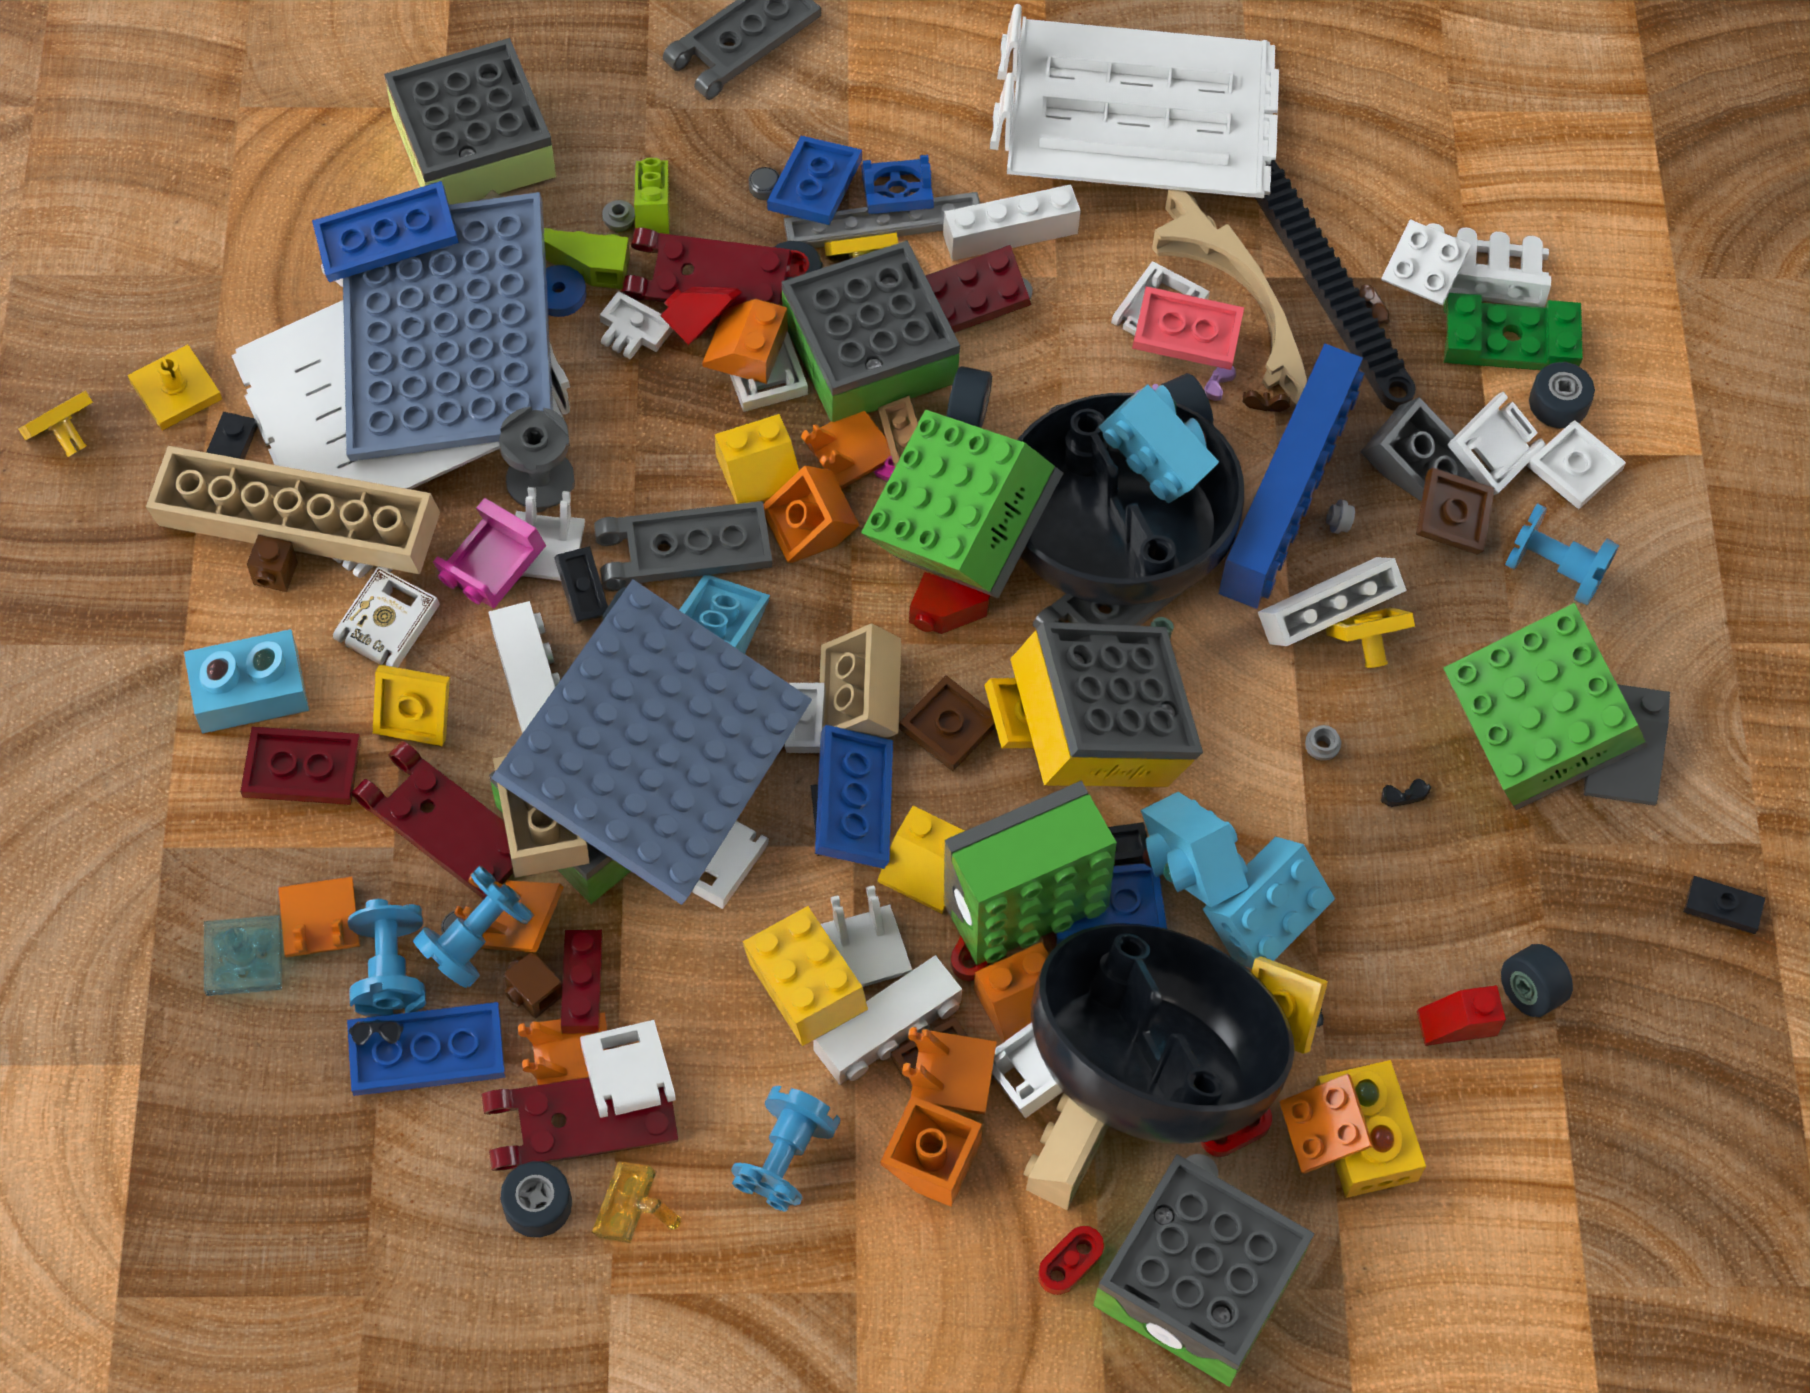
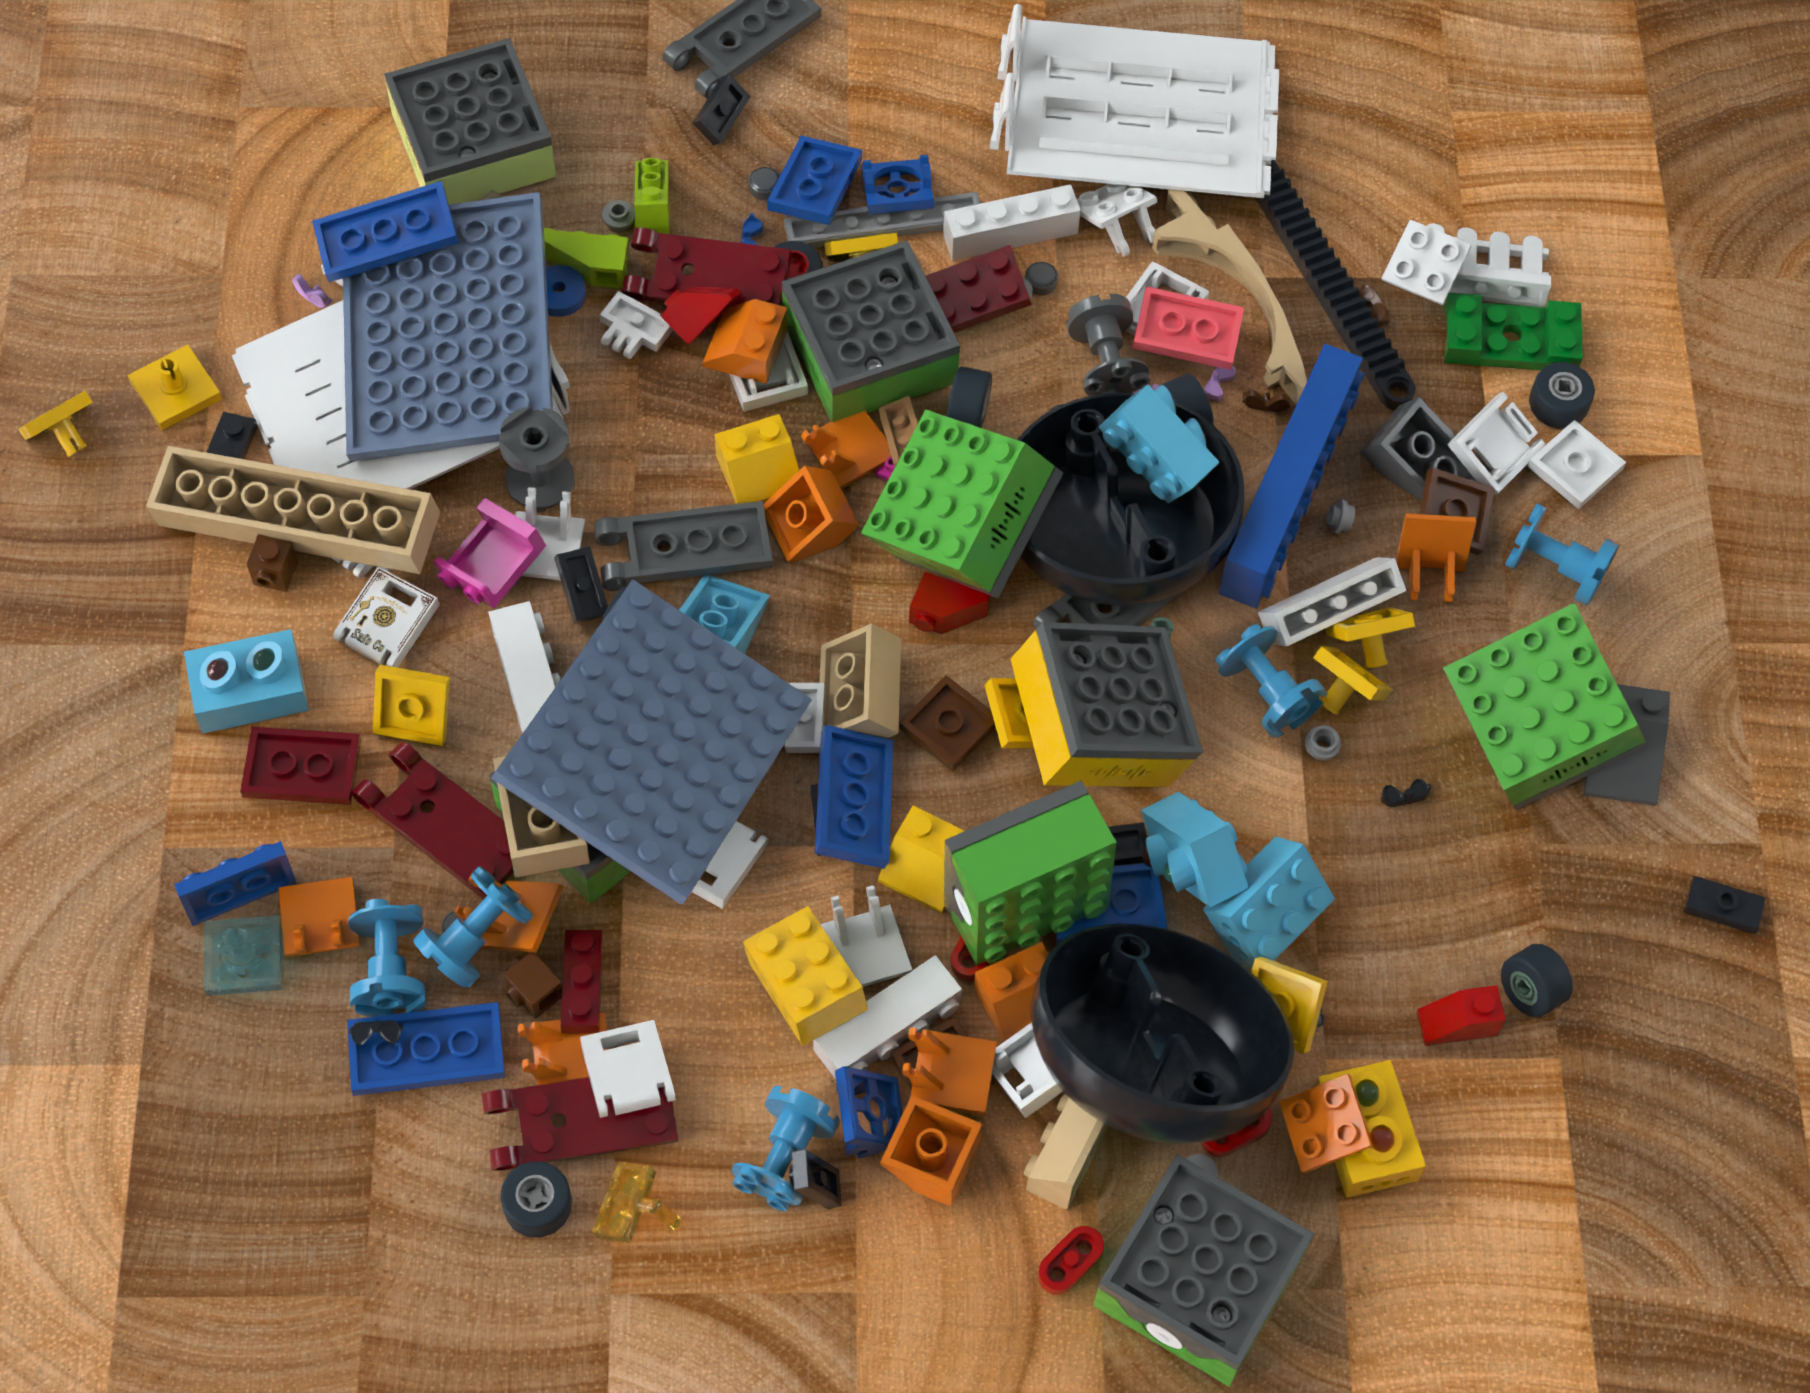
(235, 883): none -> blue plate
(314, 295): none -> lavender piece
(721, 109): none -> black plate
(751, 227): none -> blue piece
(815, 1179): none -> black plate
(884, 1092): none -> blue piece
(1042, 278): none -> dark grey piece
(1101, 326): none -> dark grey piece
(1114, 201): none -> white plate
(1288, 701): none -> dark azure piece
(1350, 678): none -> yellow tile
(1435, 543): none -> orange plate

